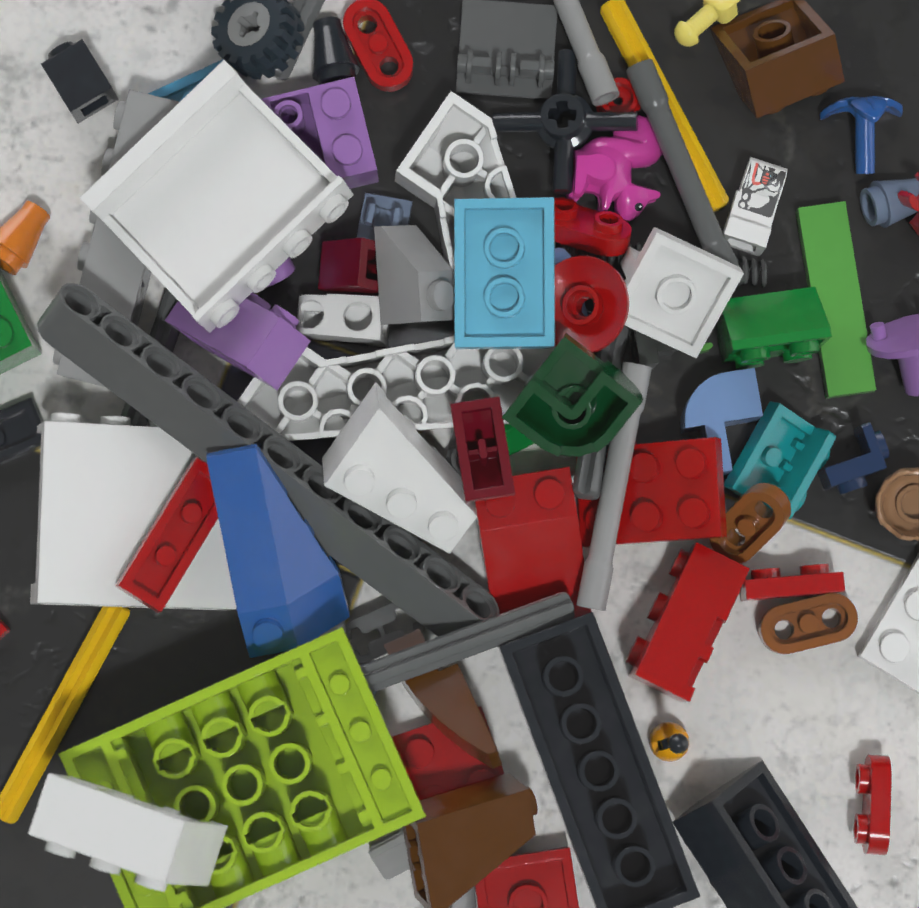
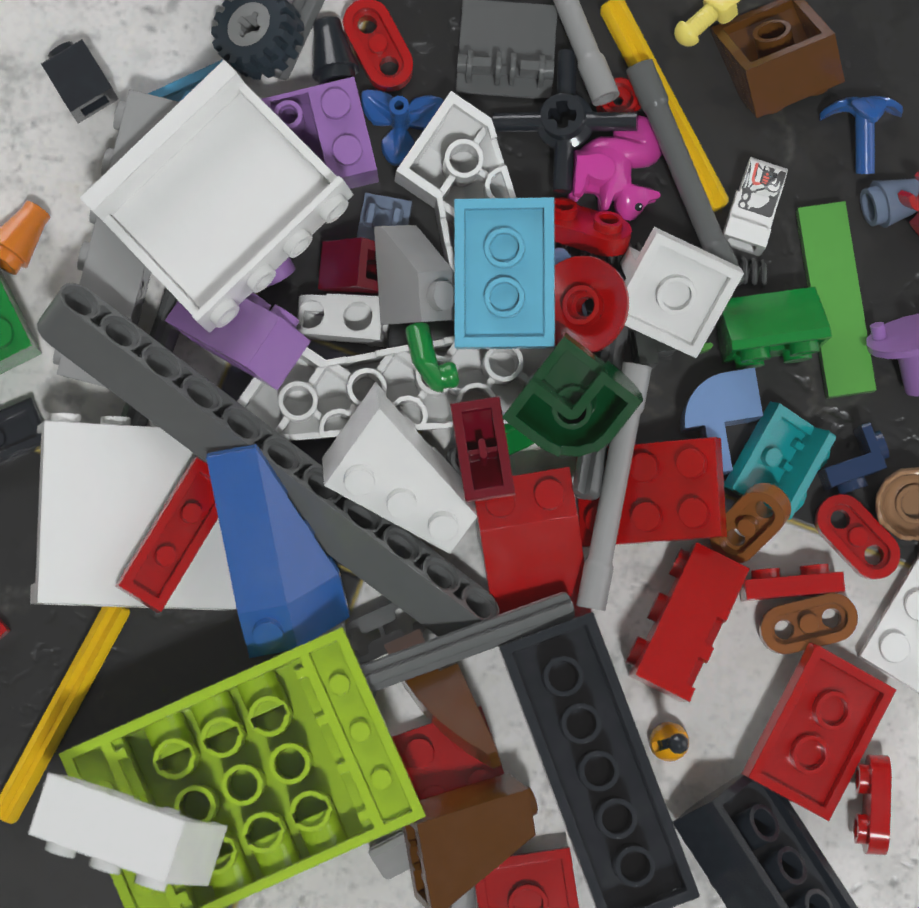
(387, 110): none -> blue plant
(425, 360): none -> green arm
(819, 731): none -> red plate
(858, 534): none -> red plate

